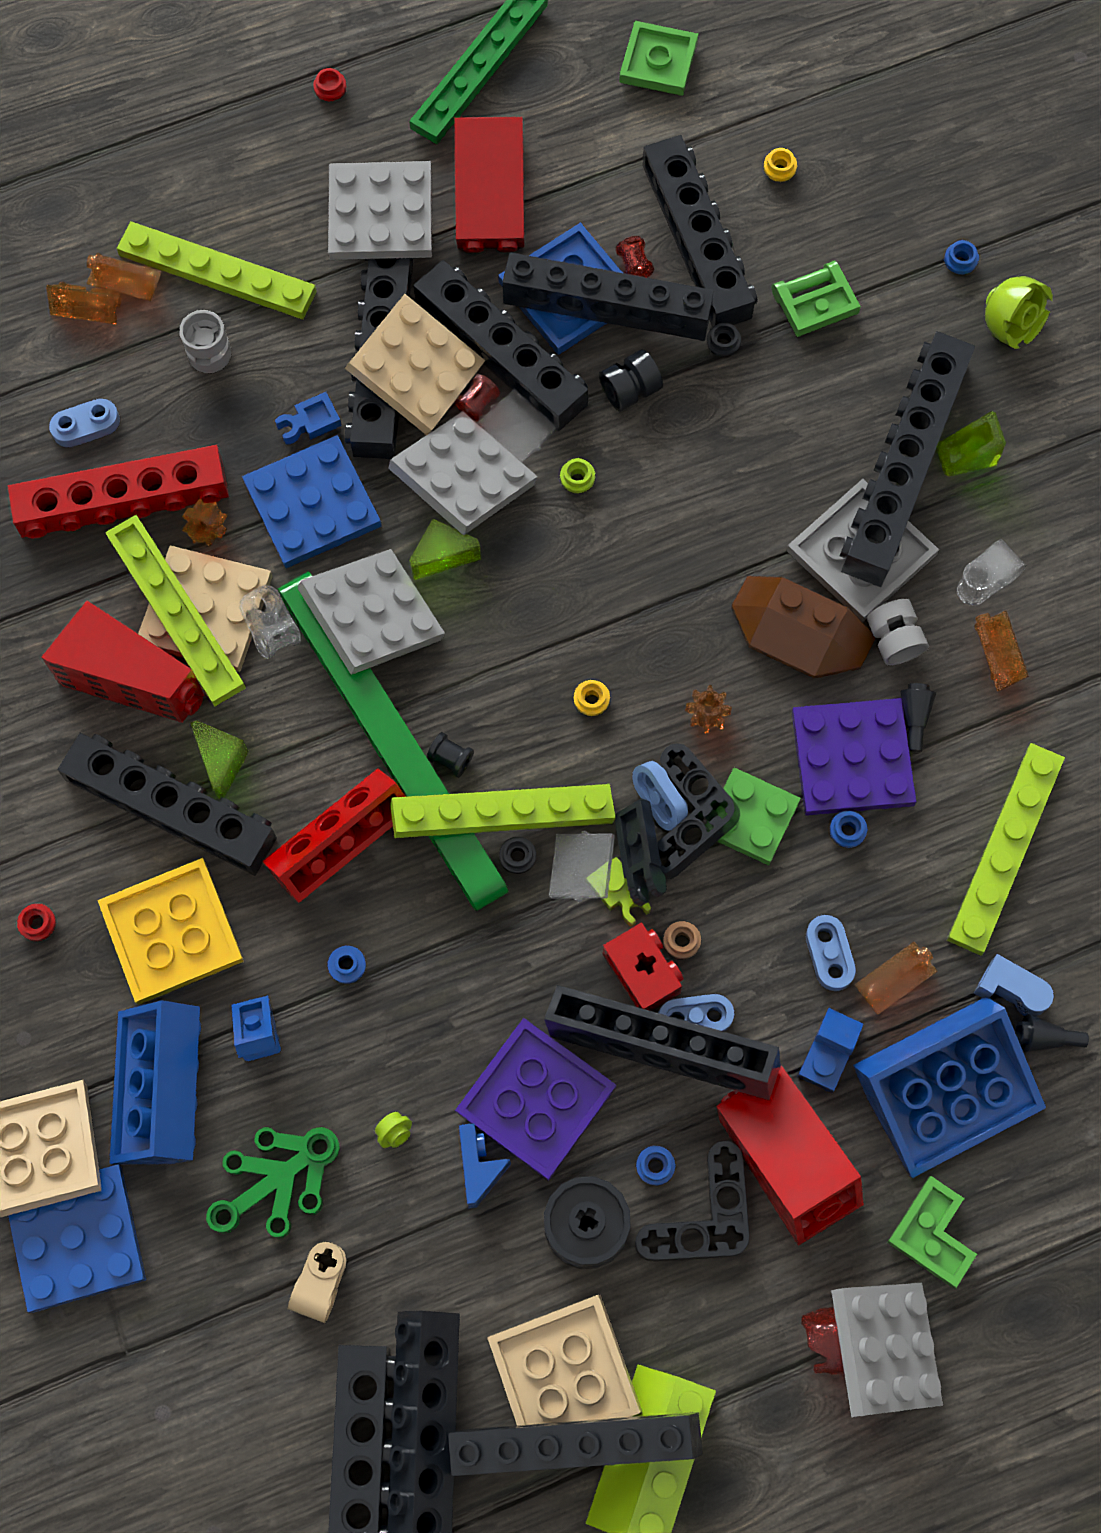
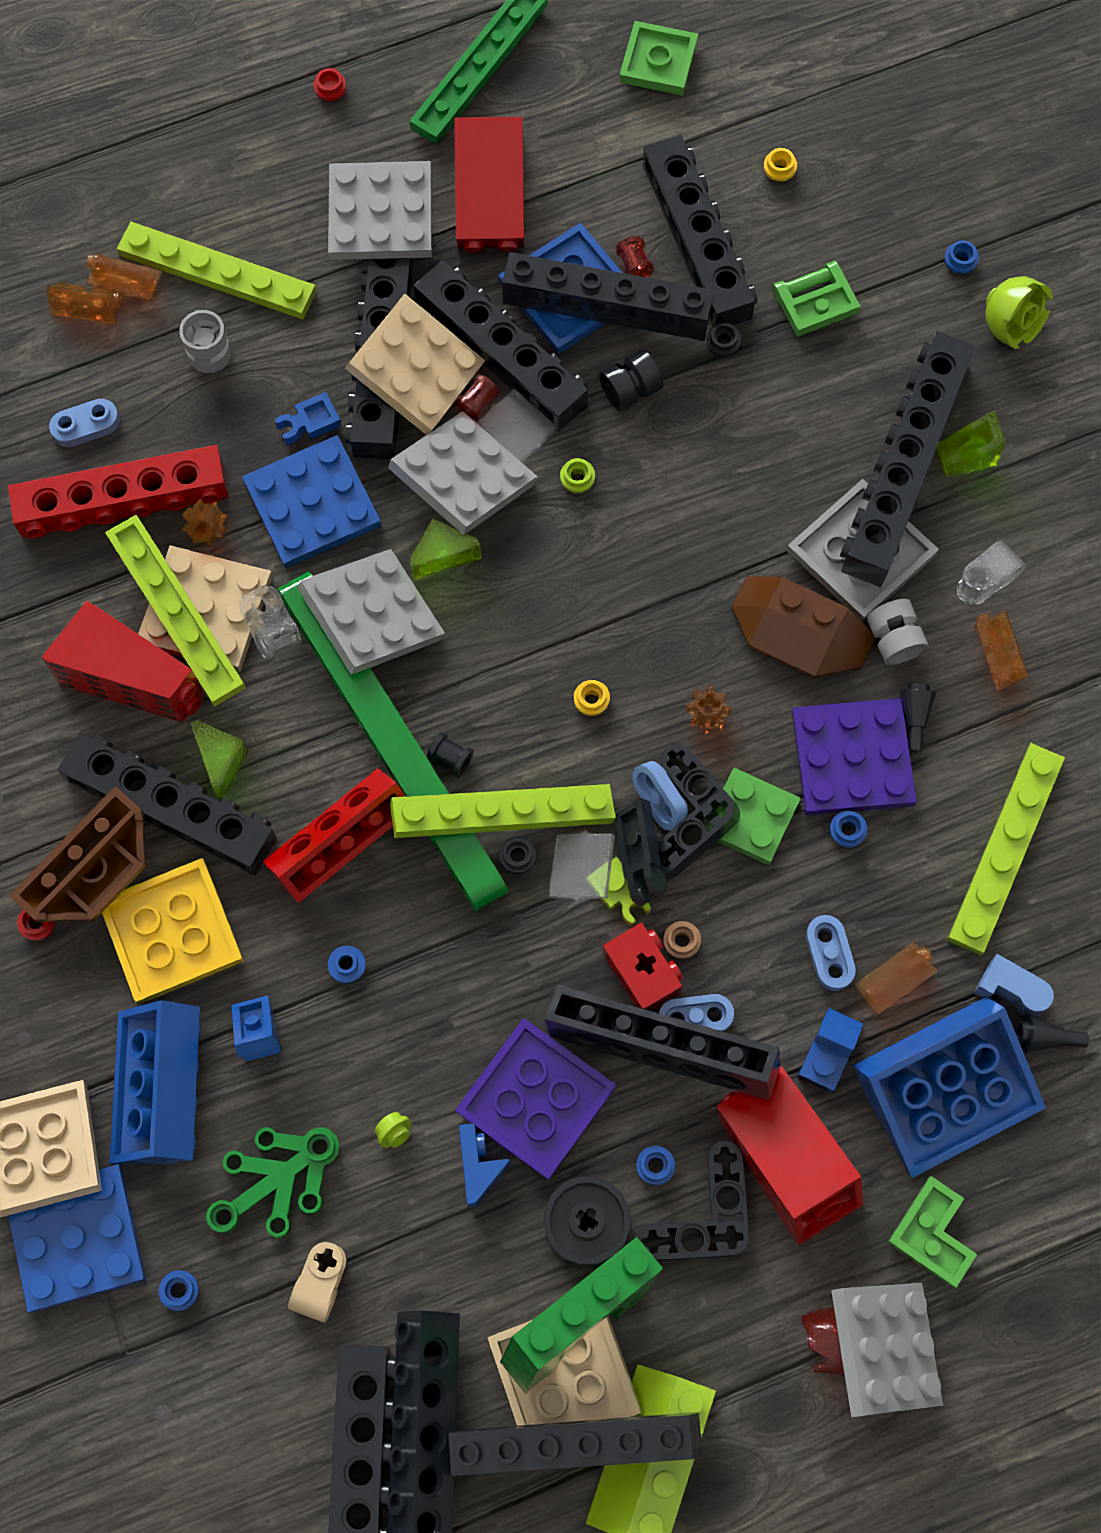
(88, 864): none -> reddish brown wedge
(166, 1290): none -> blue plate
(608, 1290): none -> green arch

